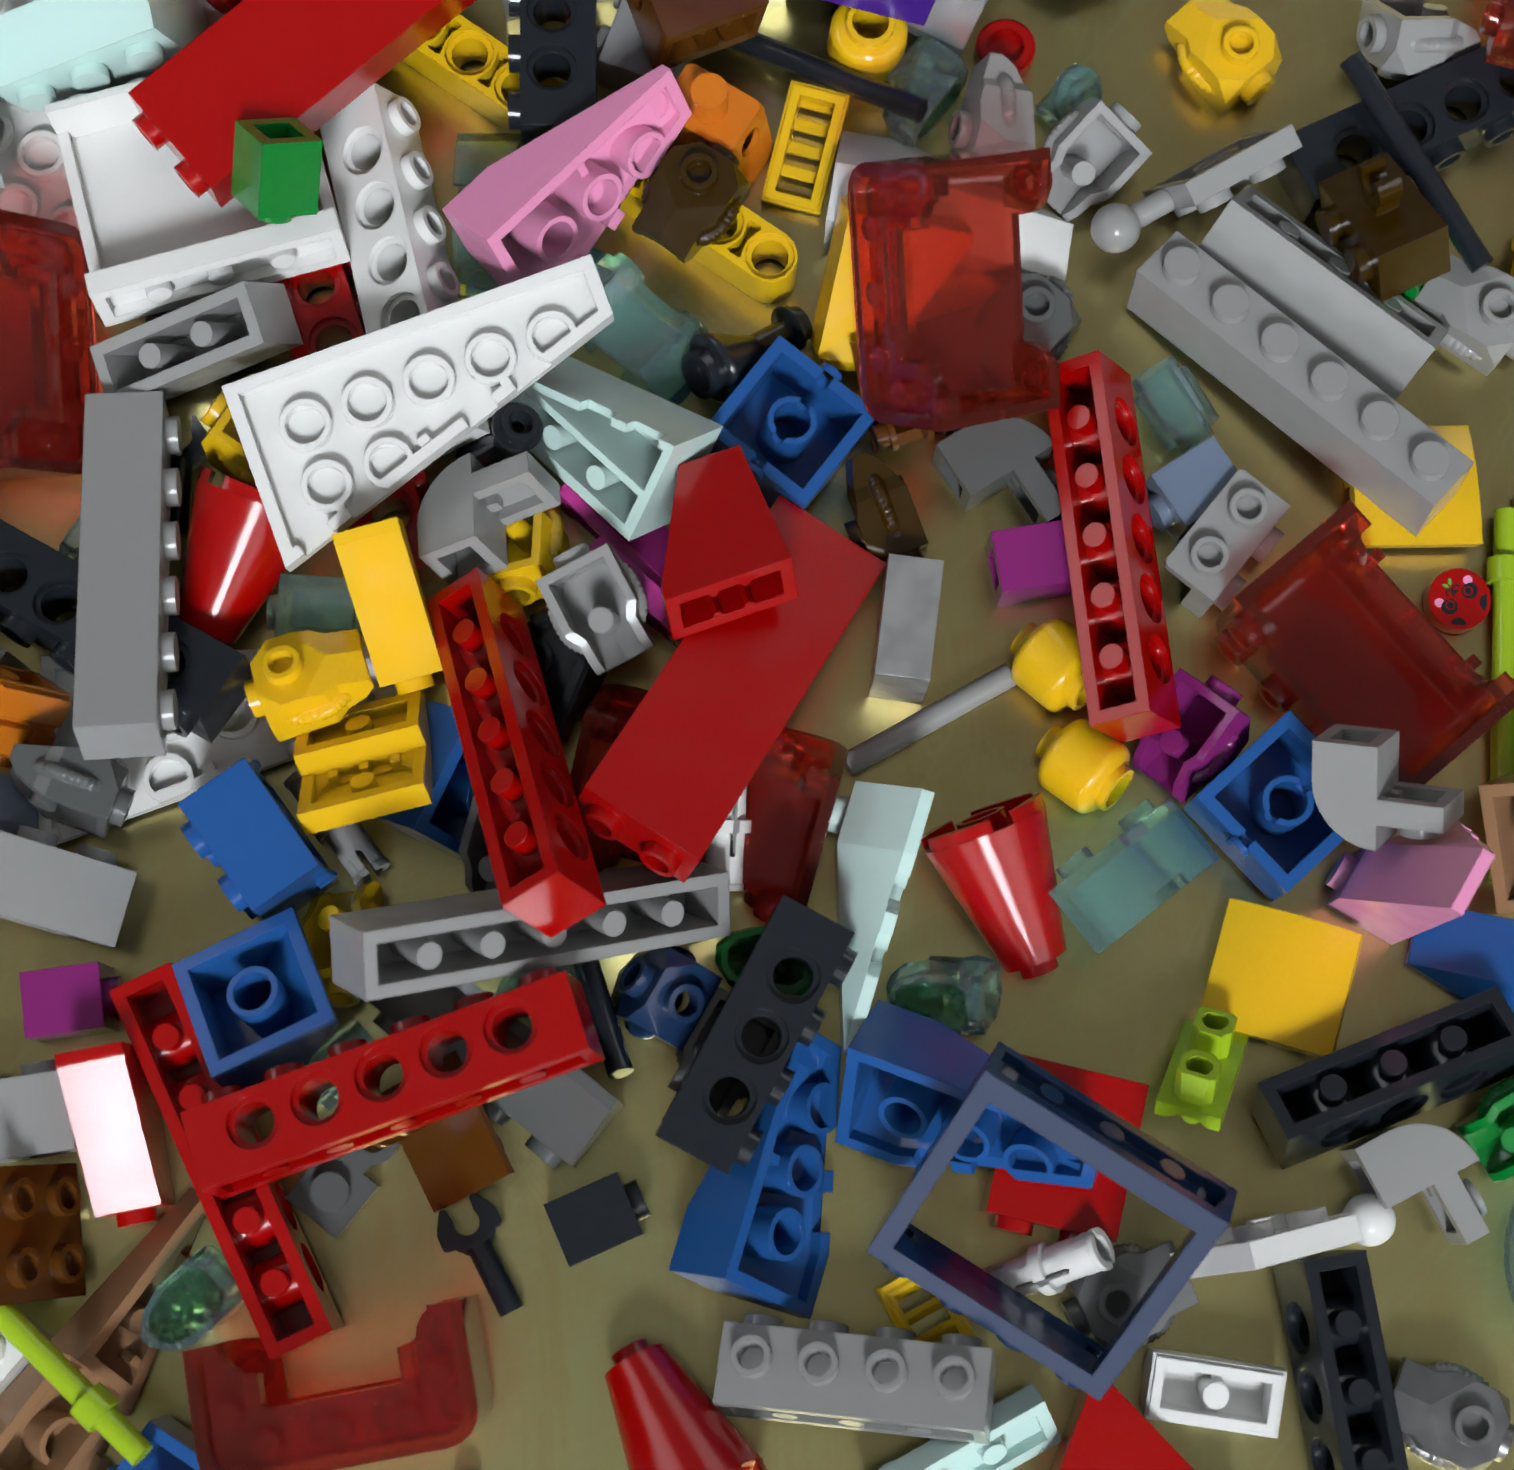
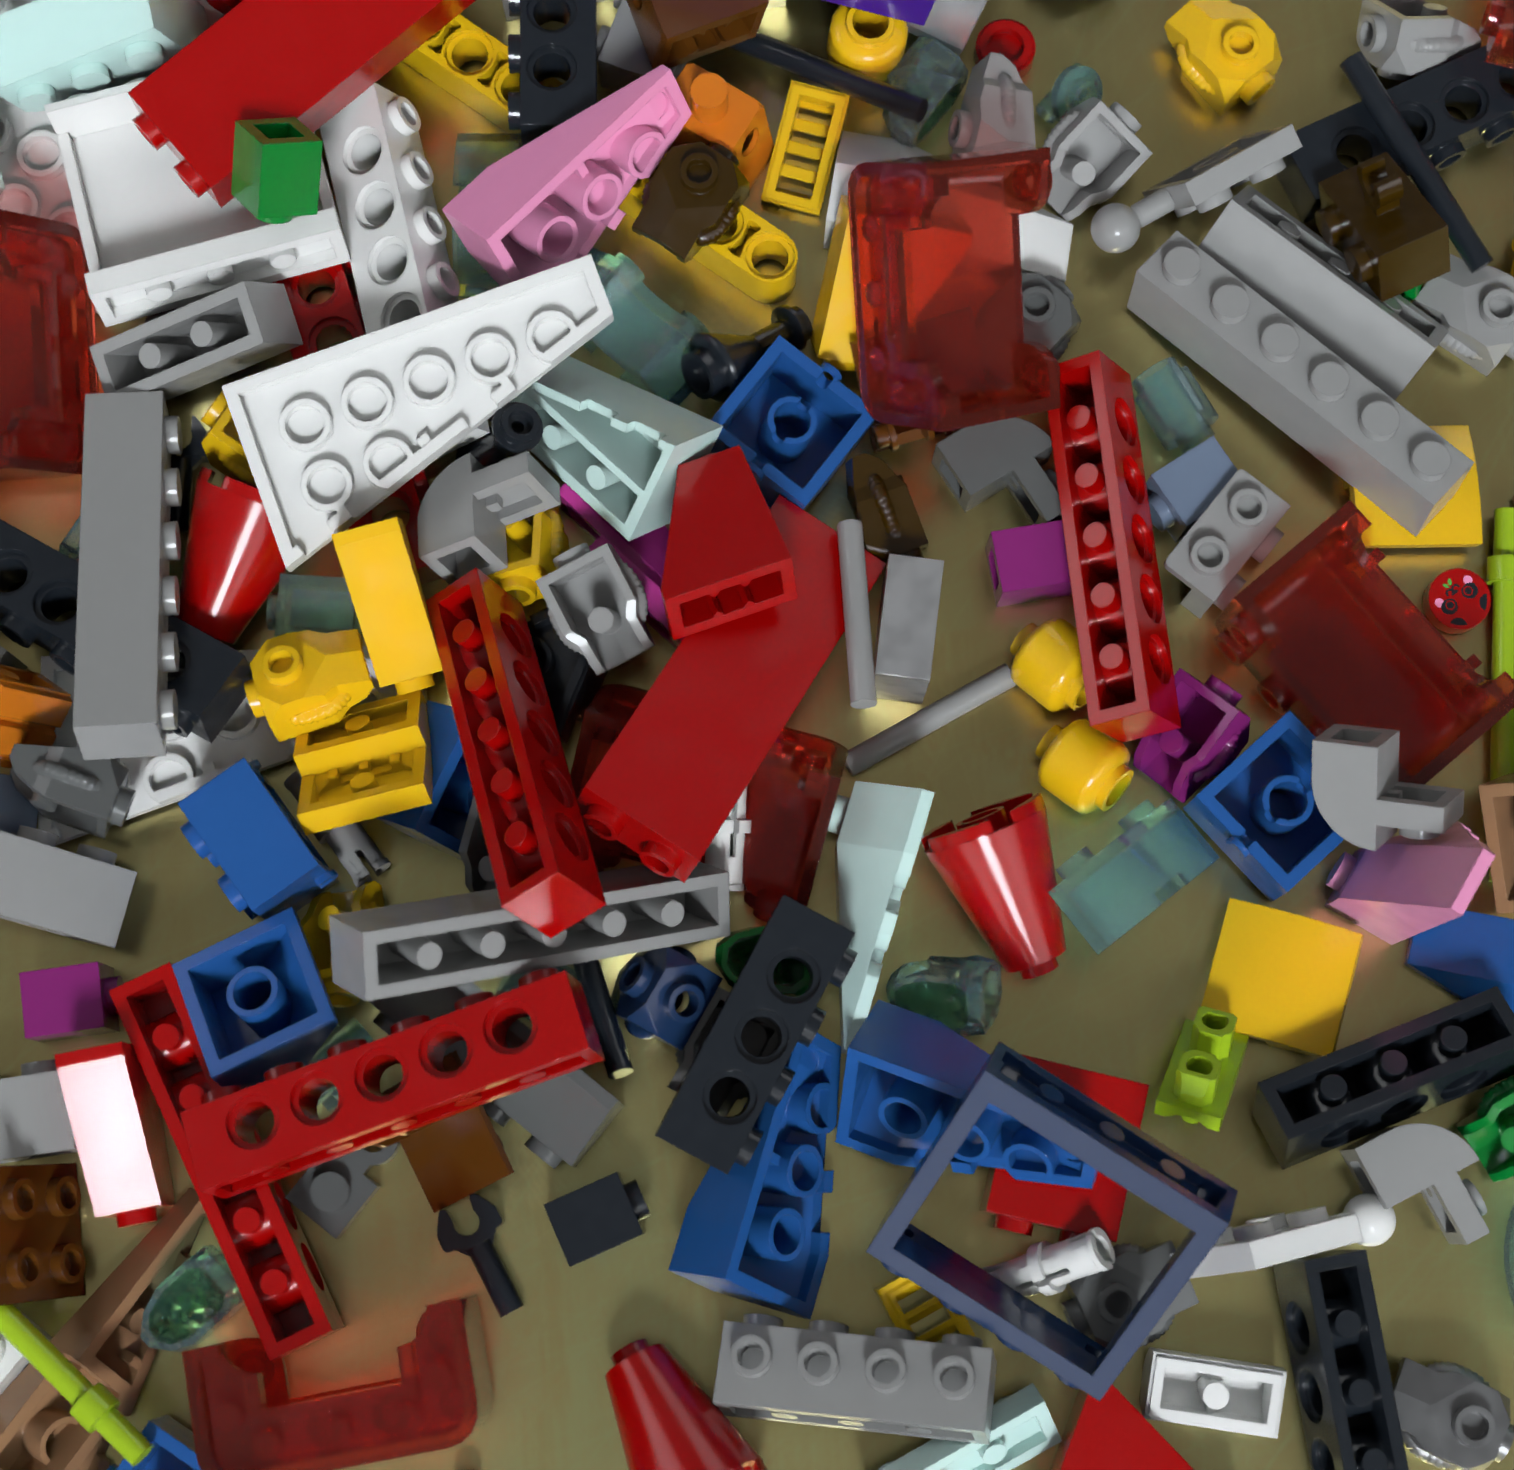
(856, 614): none -> light grey bar

